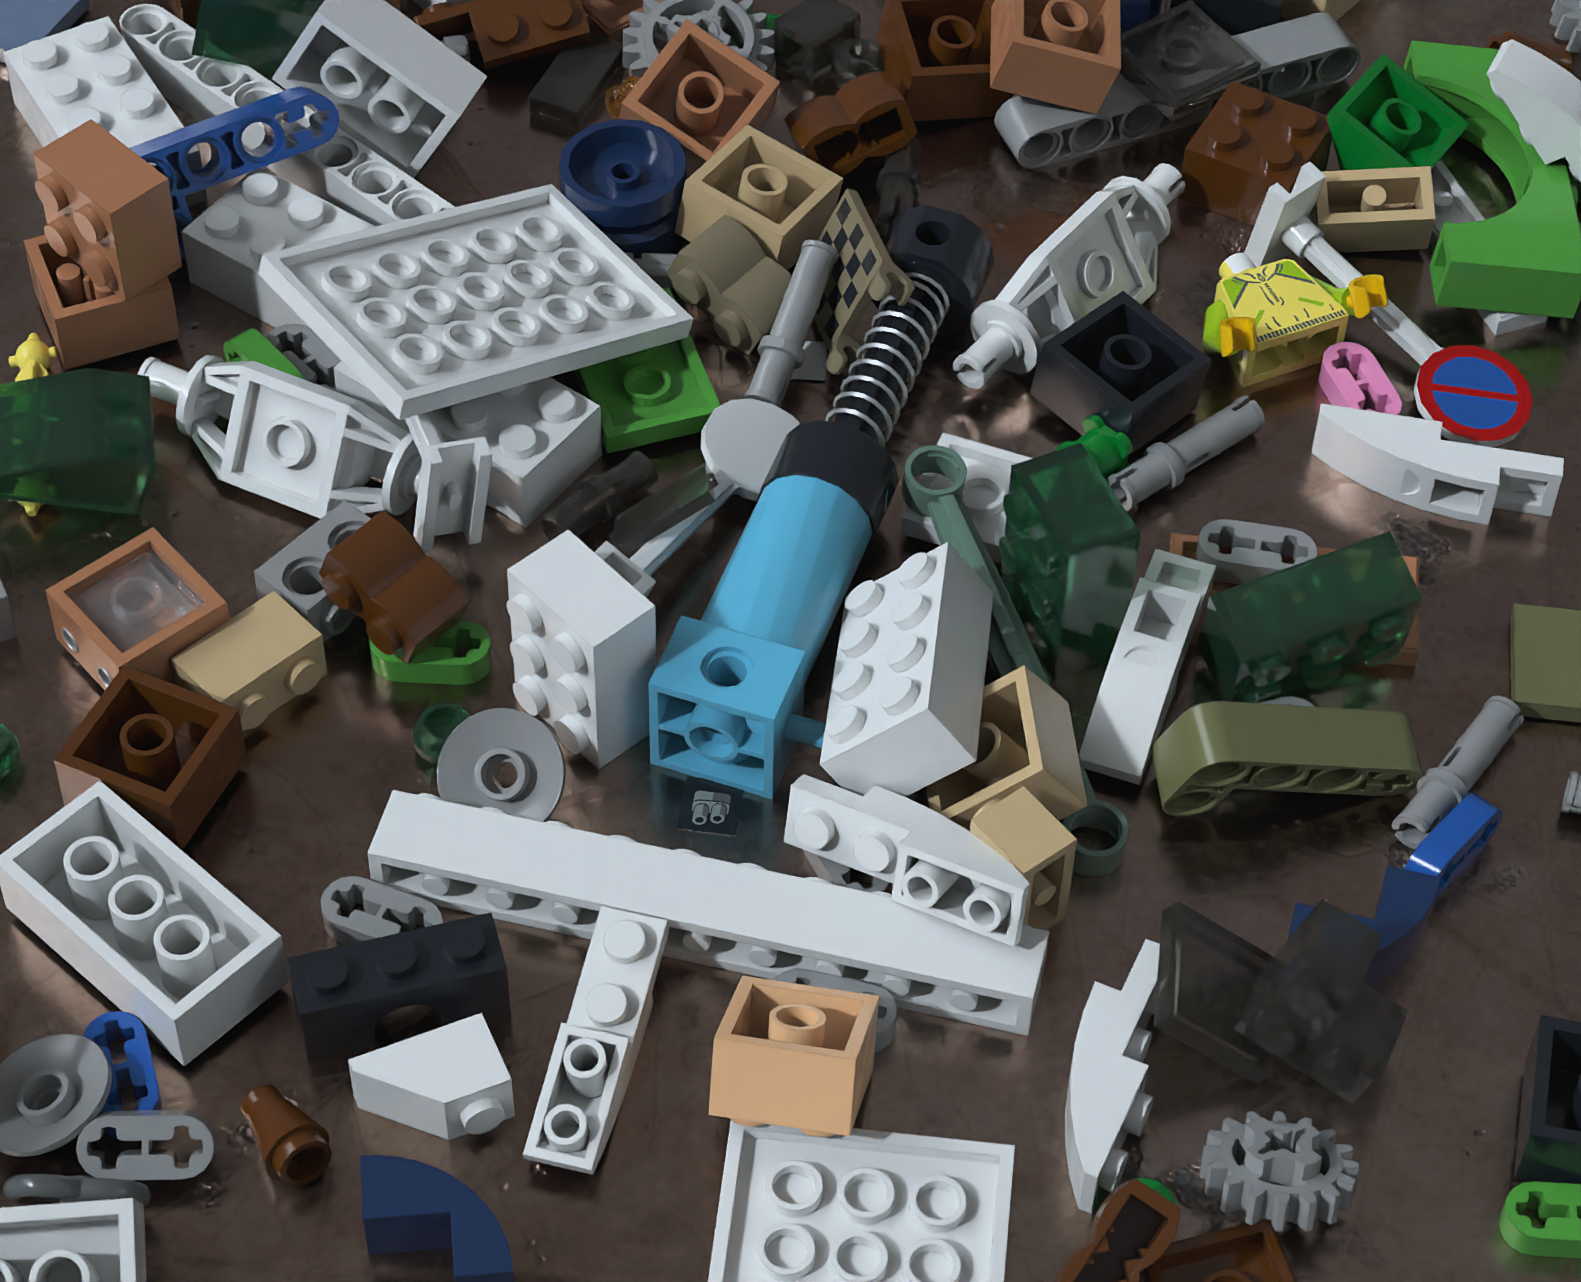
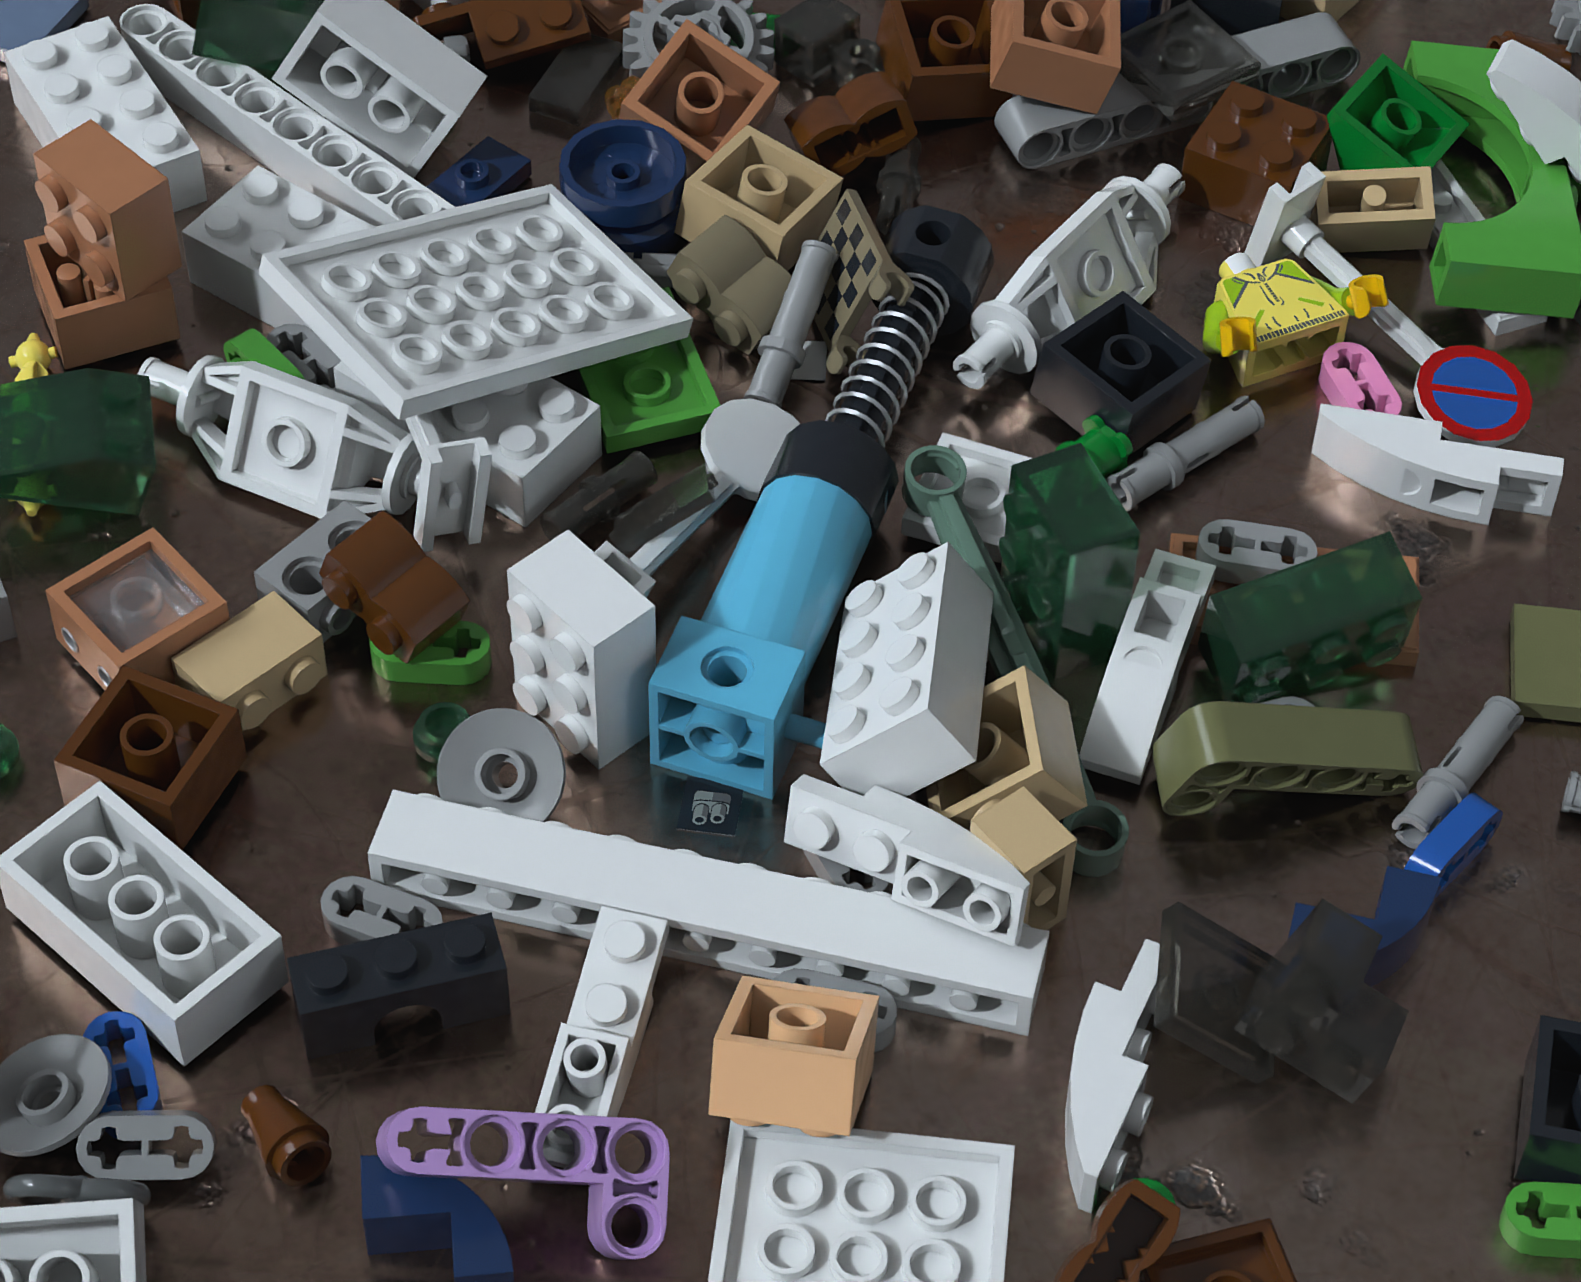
(227, 153): blue beam -> none
(437, 1081): white slope -> none
(482, 174): none -> dark blue plate
(524, 1161): none -> lavender beam
(1279, 1171): light grey gear -> none

